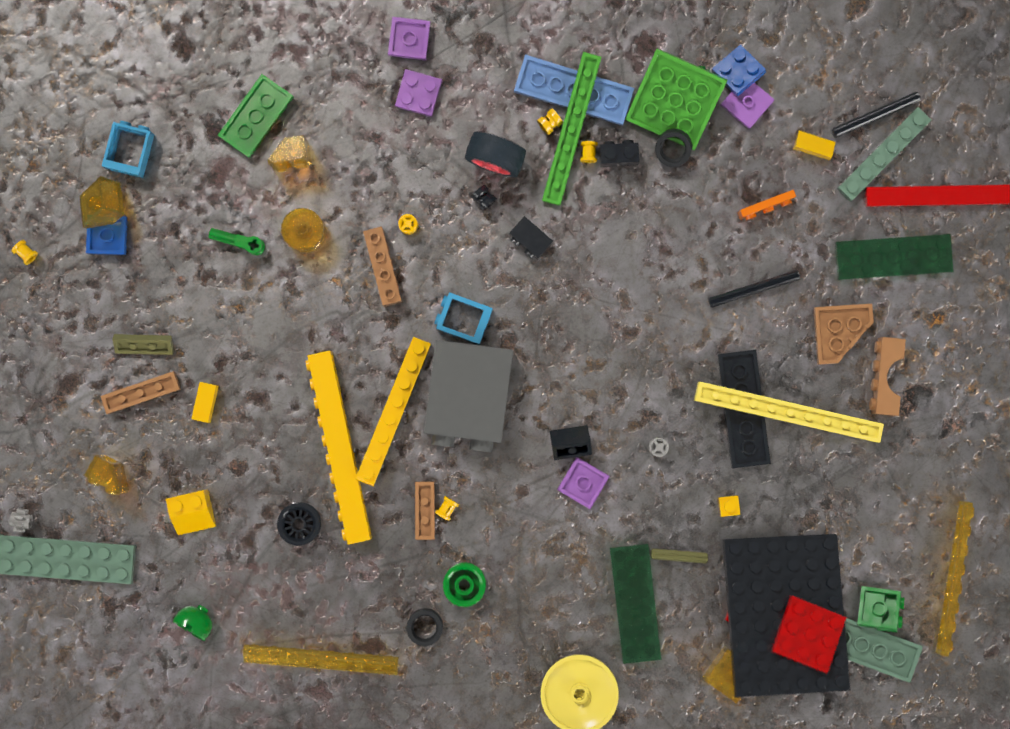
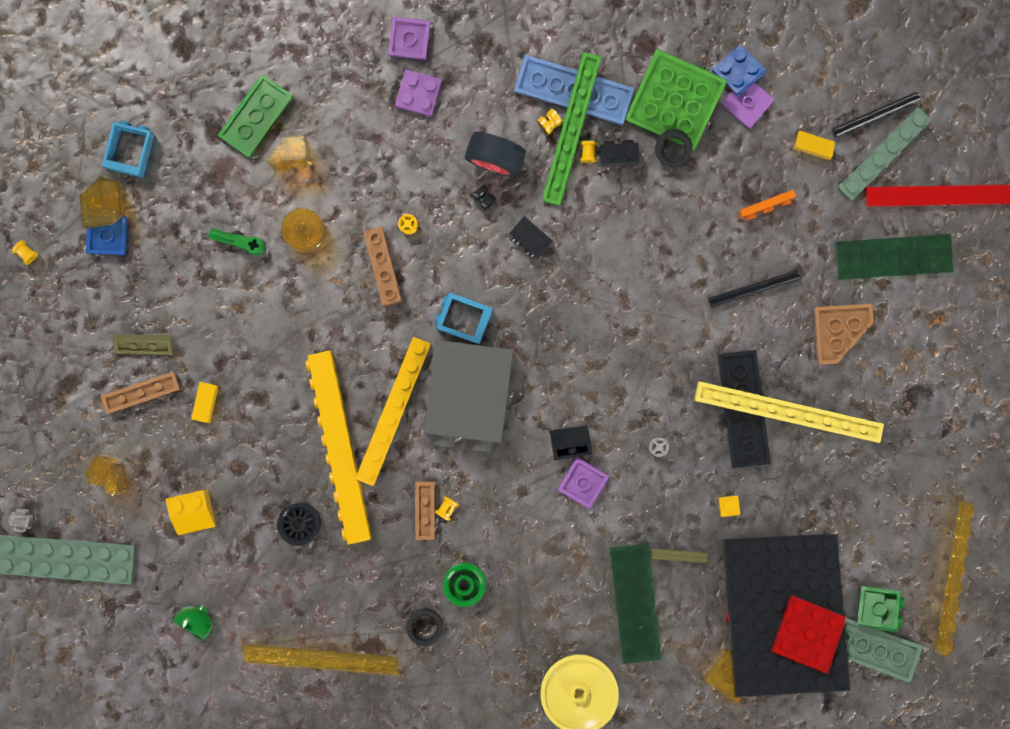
(884, 399): medium nougat arch -> none

